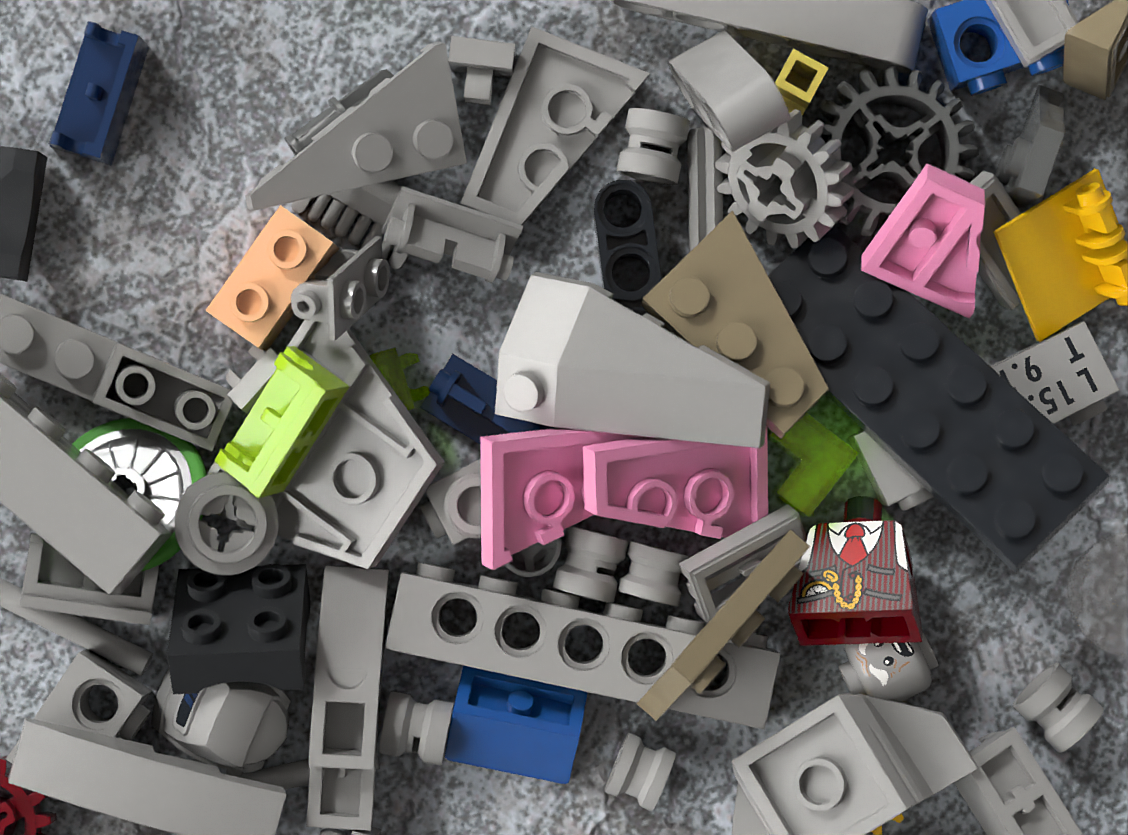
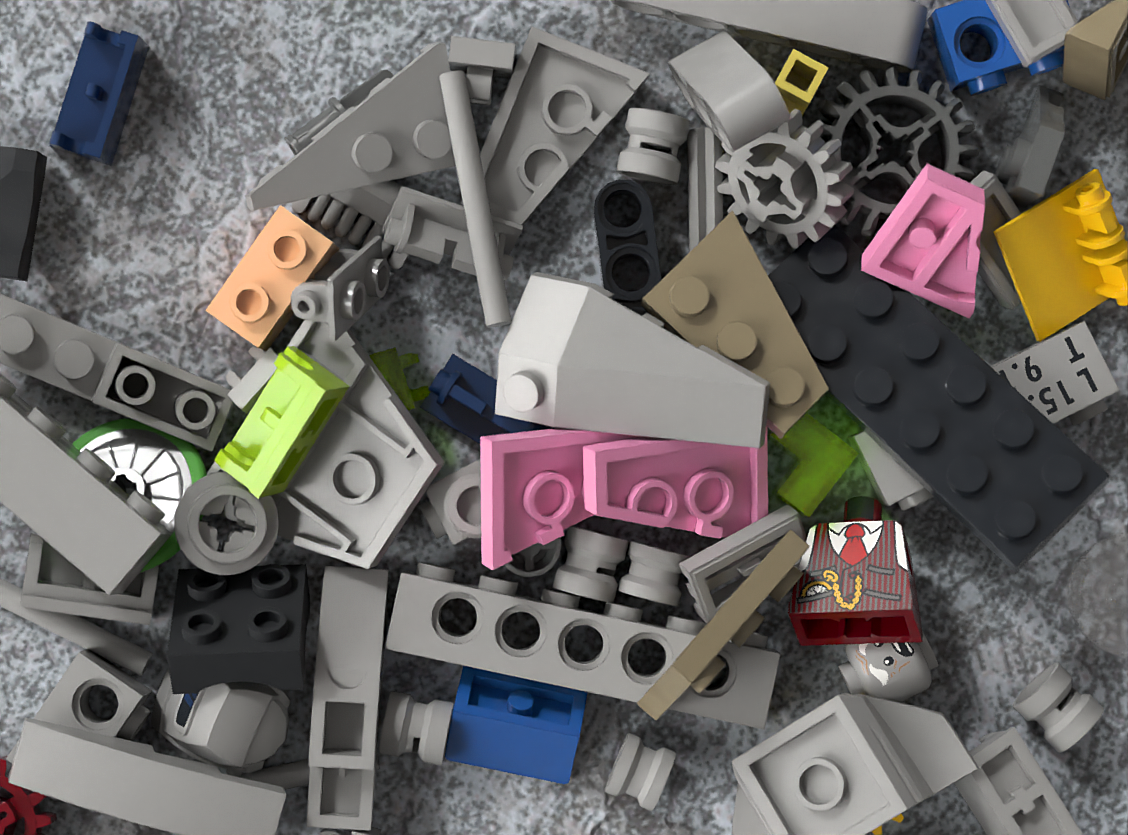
(475, 199): none -> light grey bar

